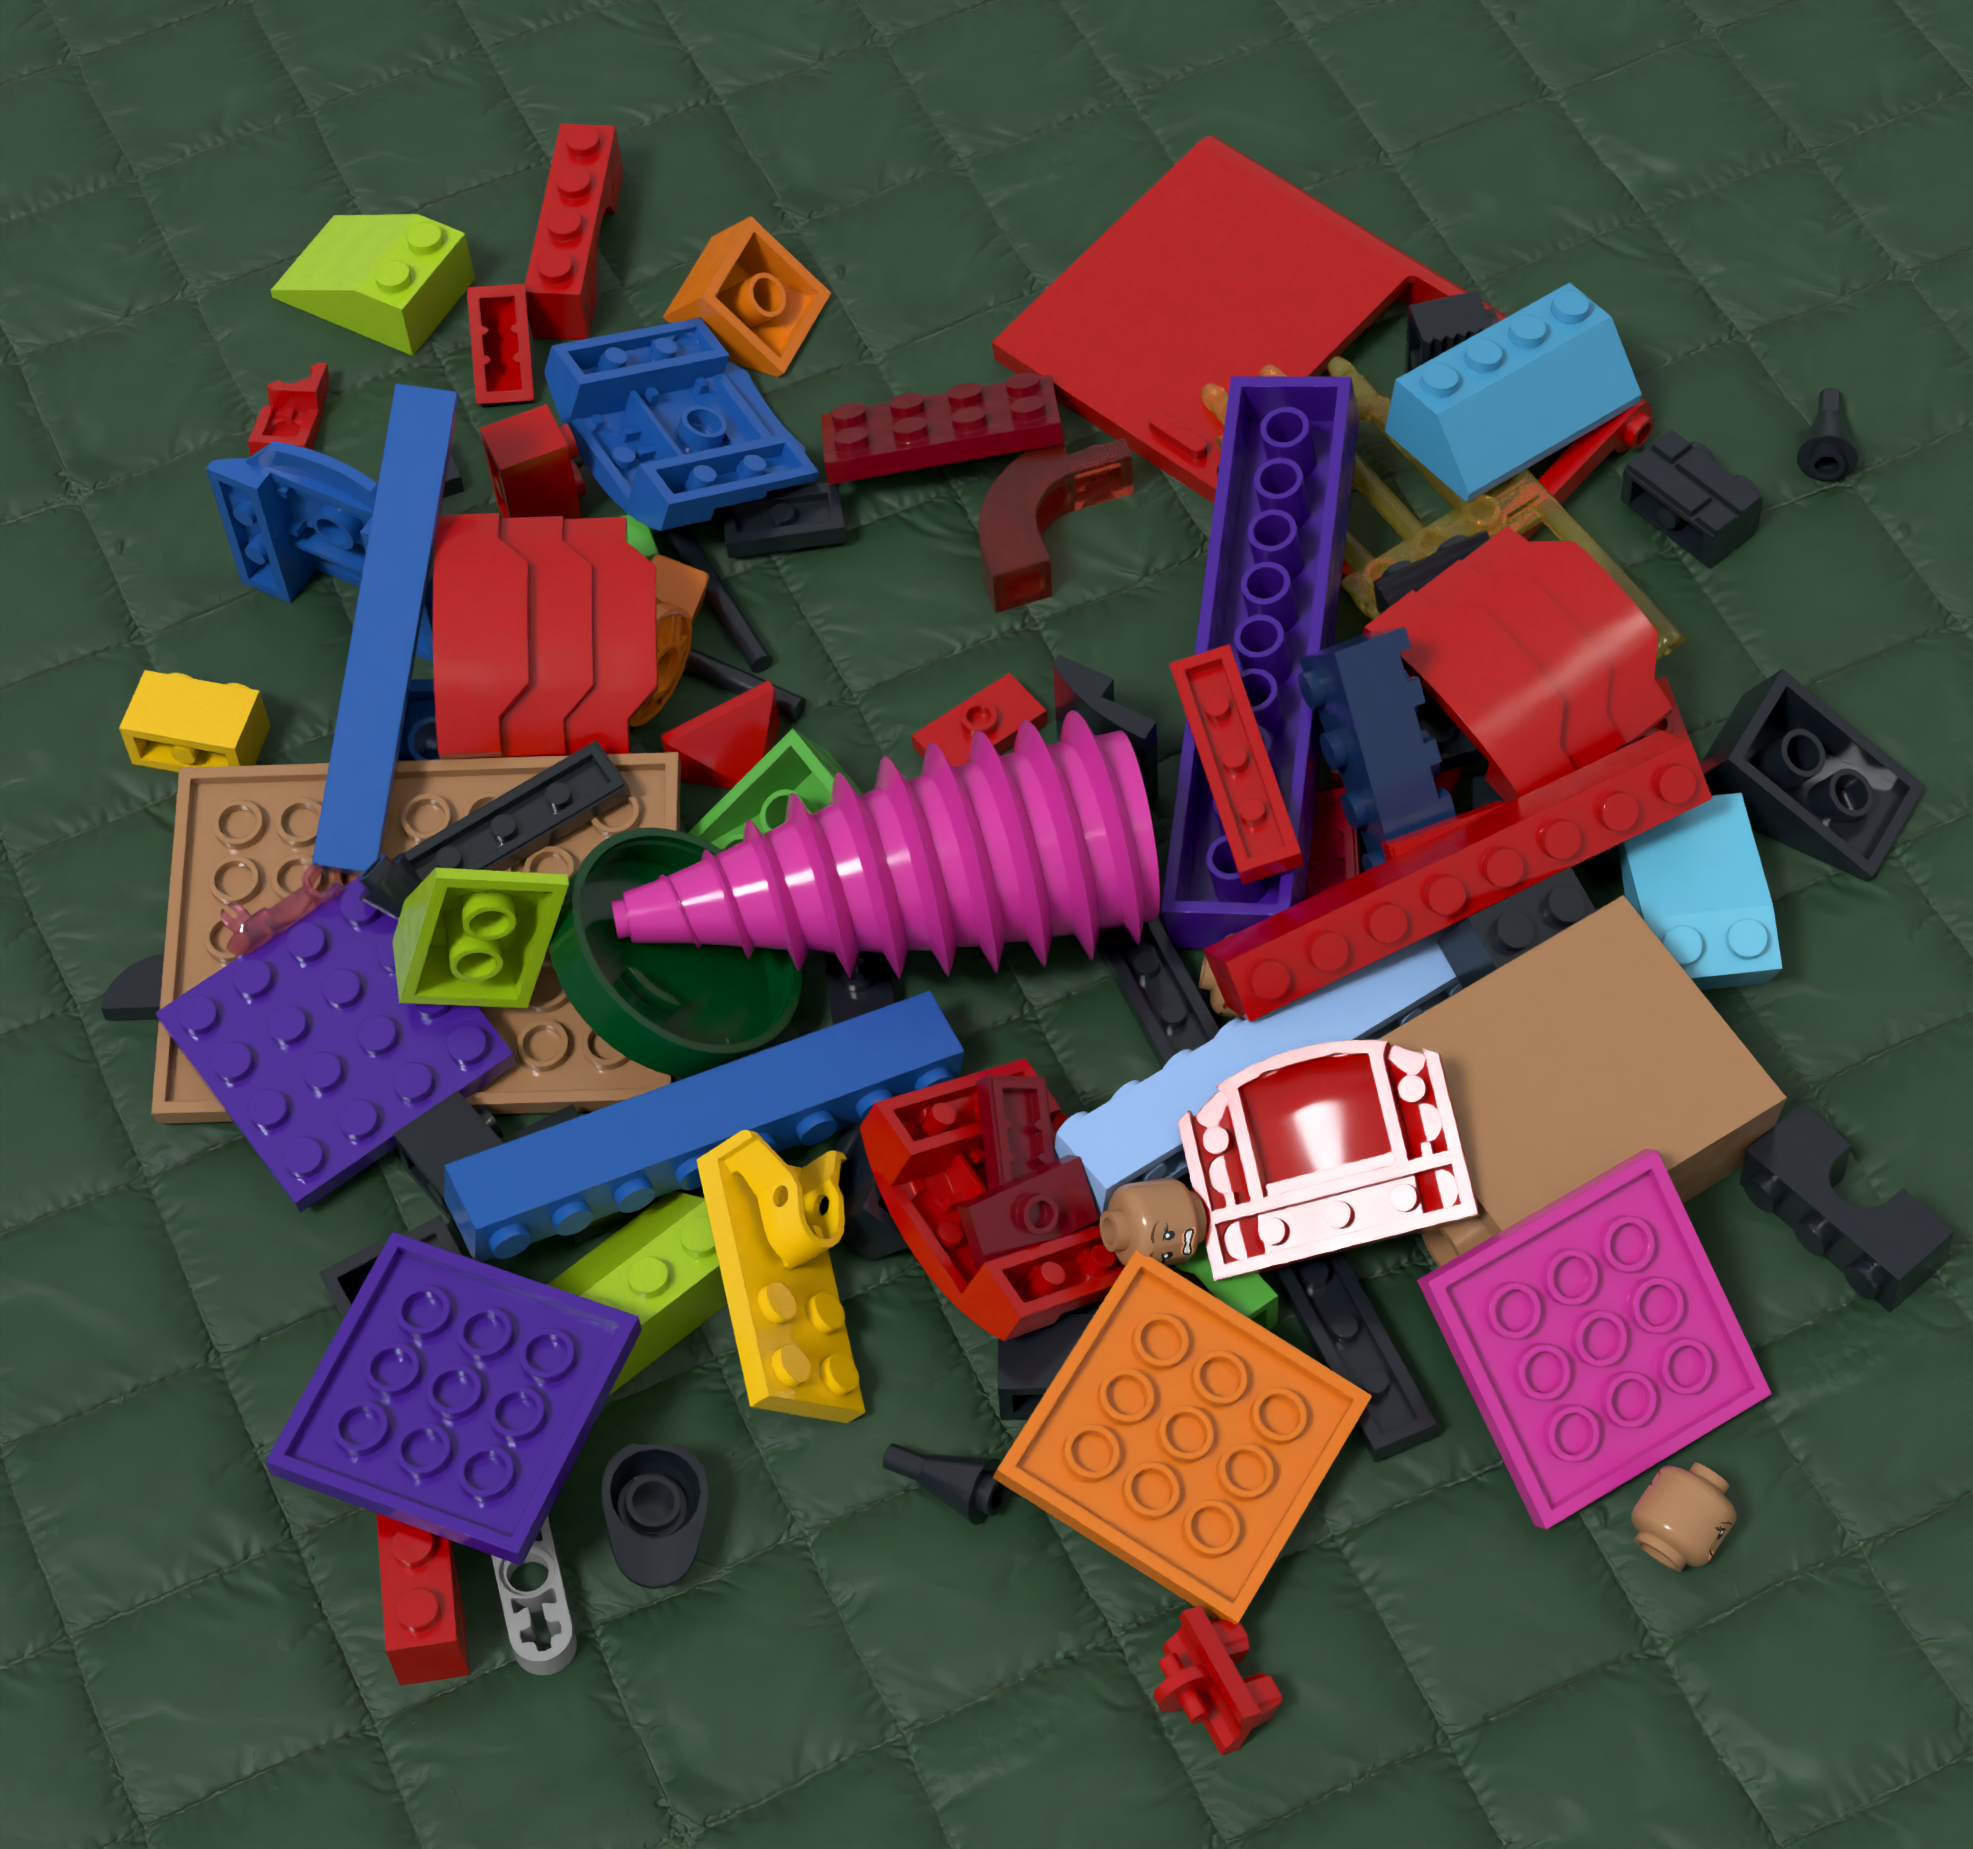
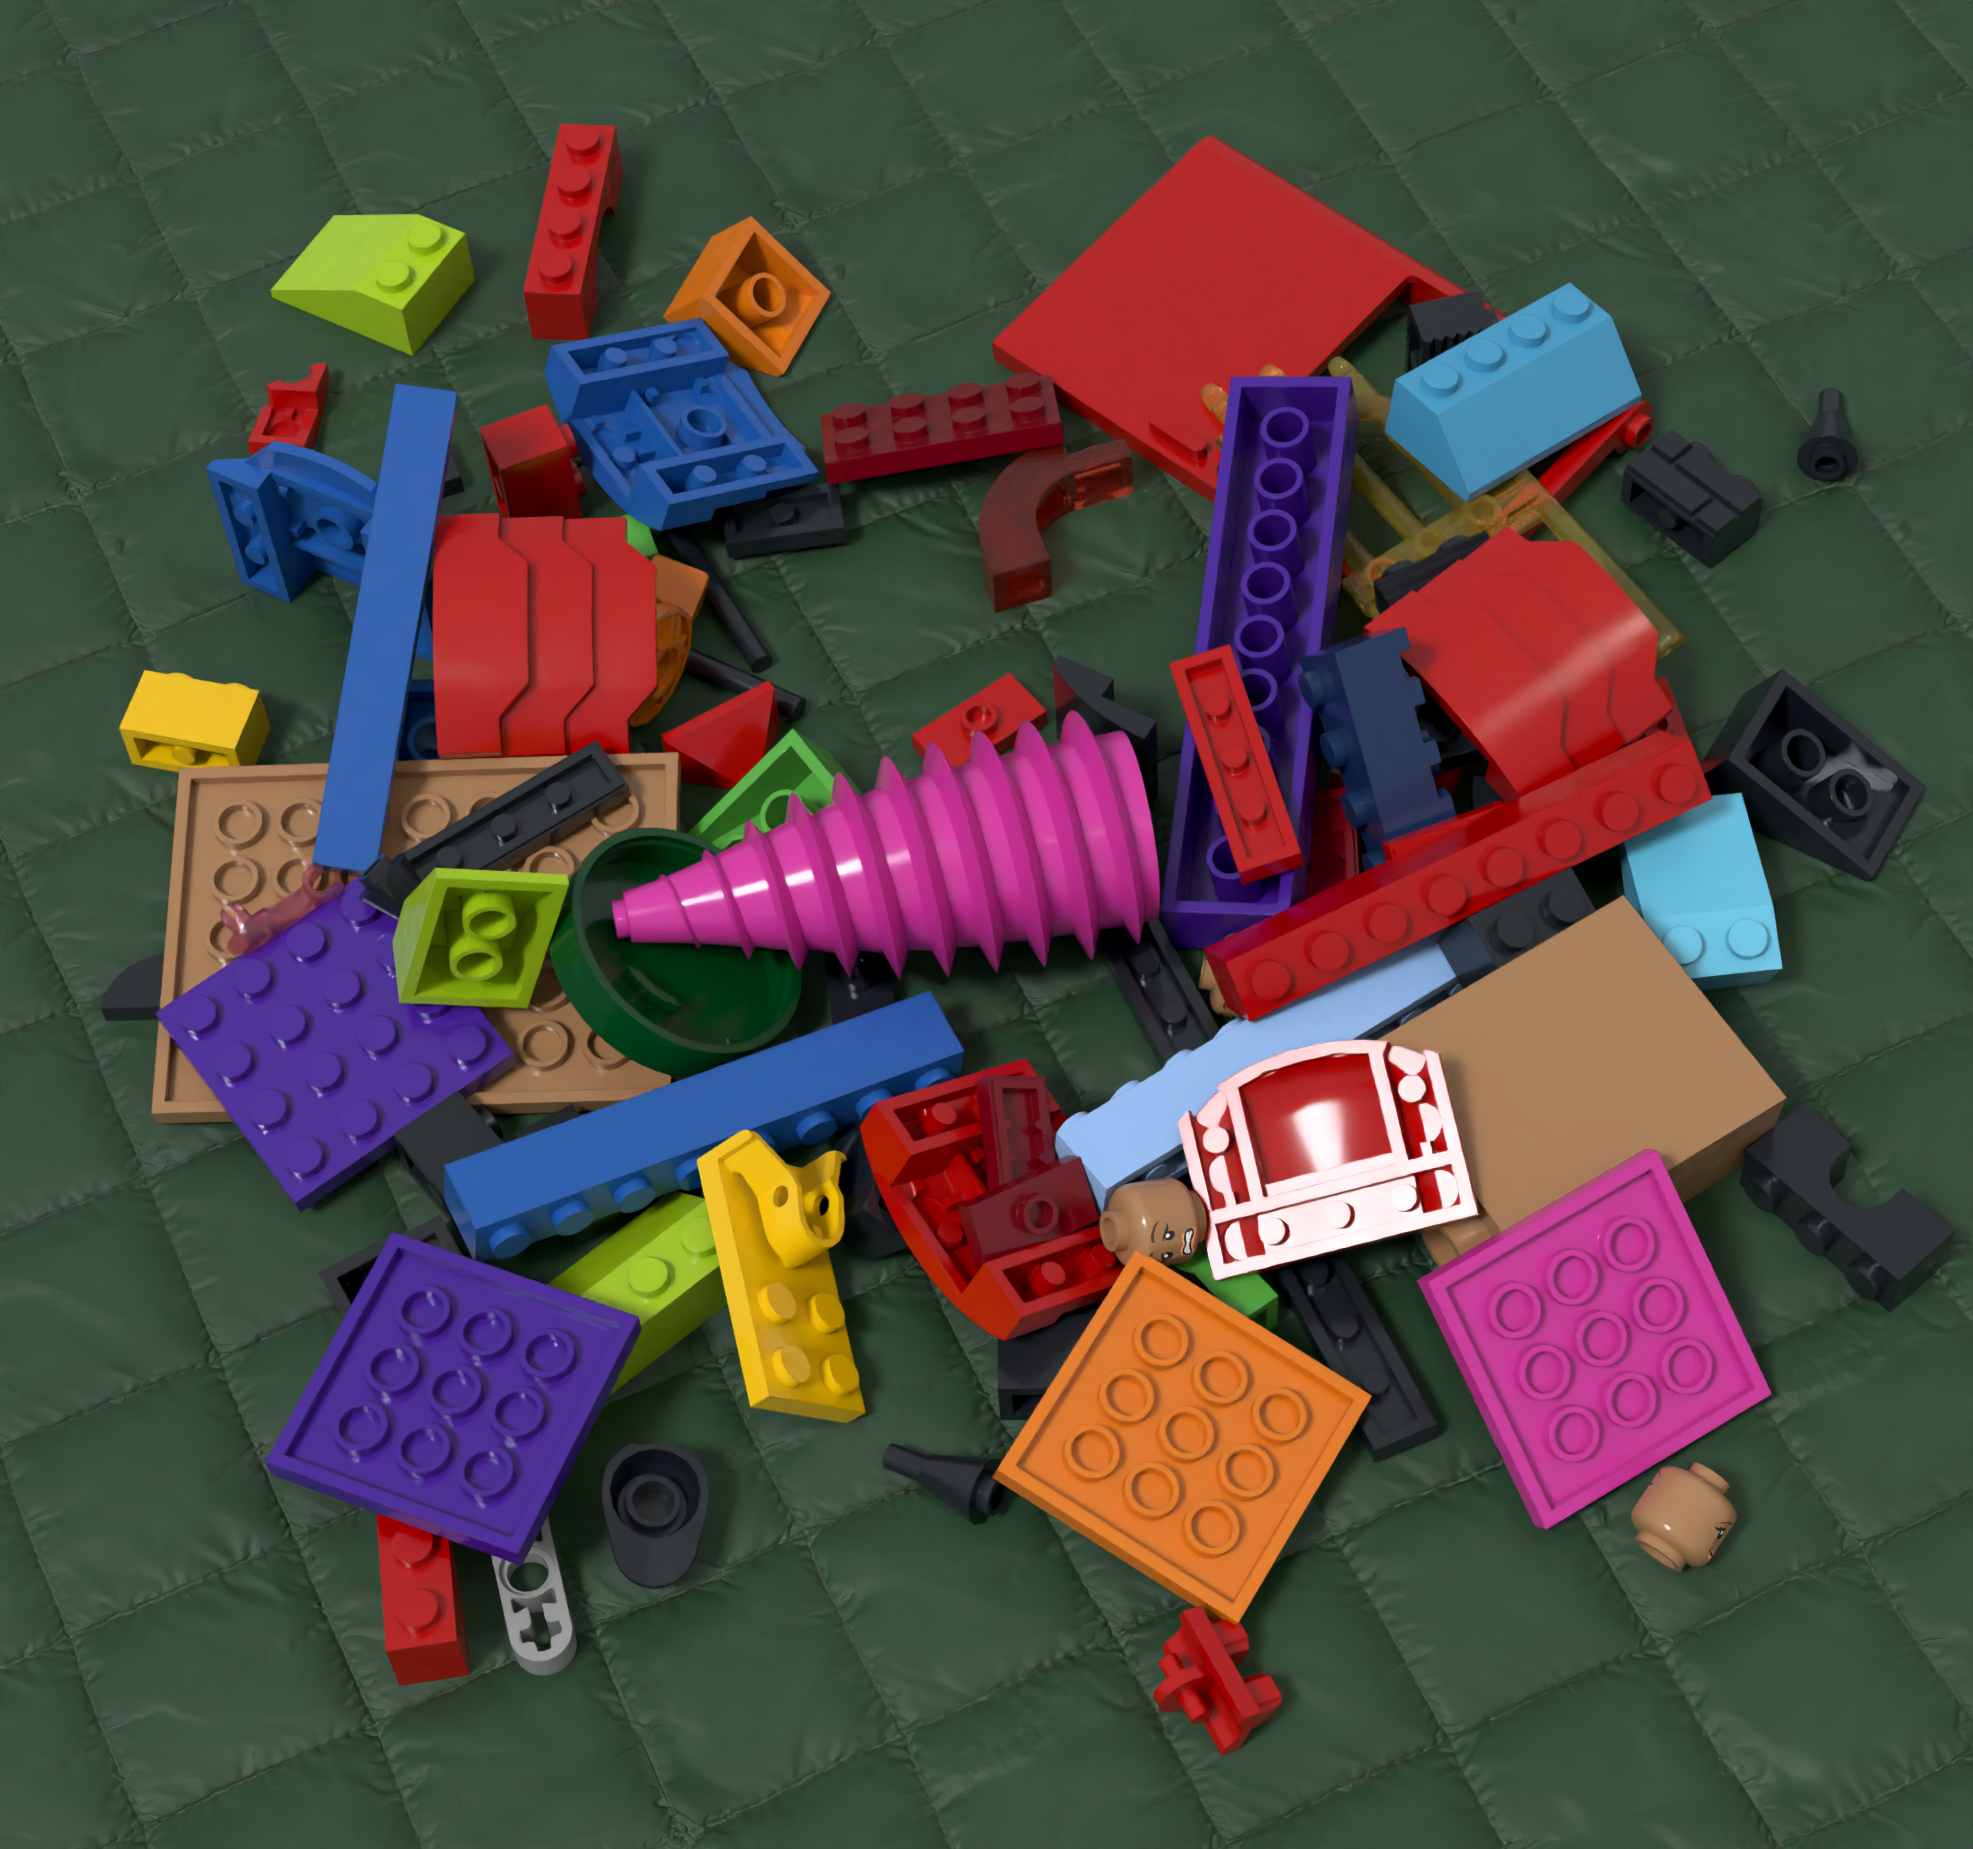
(500, 343): red slope -> none

